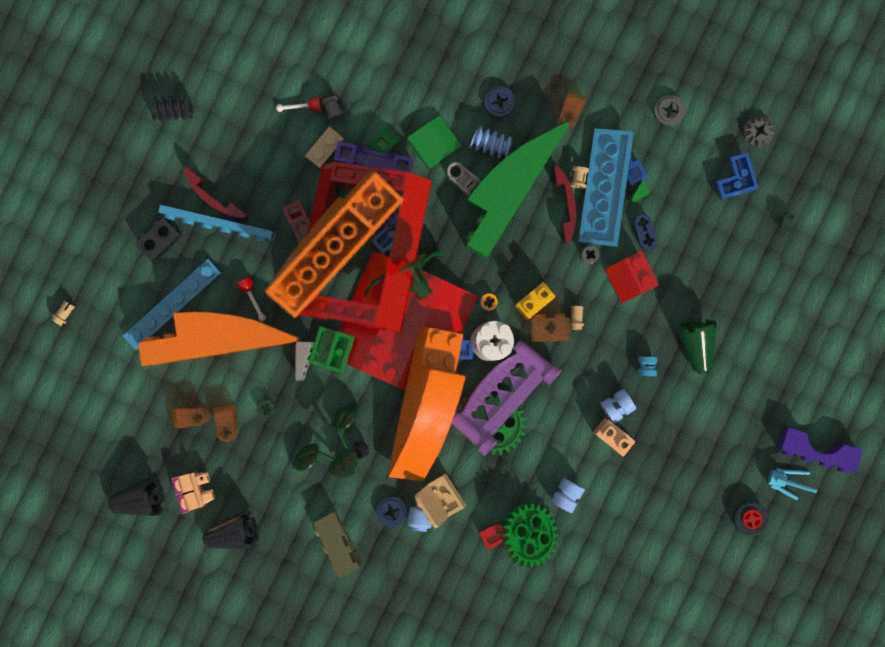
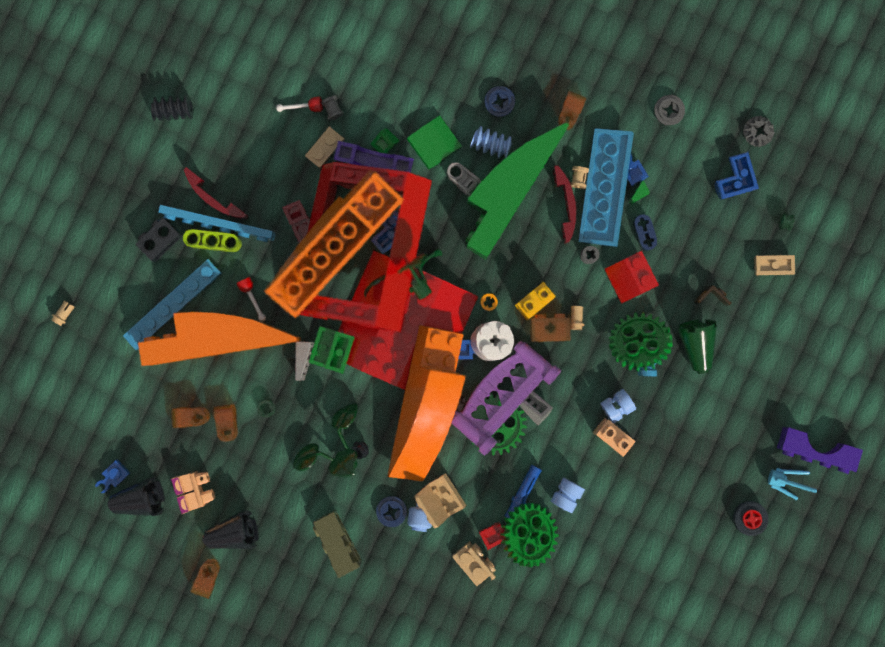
(114, 475): none -> blue plate
(203, 238): none -> lime beam
(205, 581): none -> clear orange piece
(473, 564): none -> tan bracket
(525, 489): none -> blue pin
(533, 412): none -> light grey slope
(643, 356): none -> green gear
(719, 293): none -> dark brown bracket
(774, 265): none -> tan plate

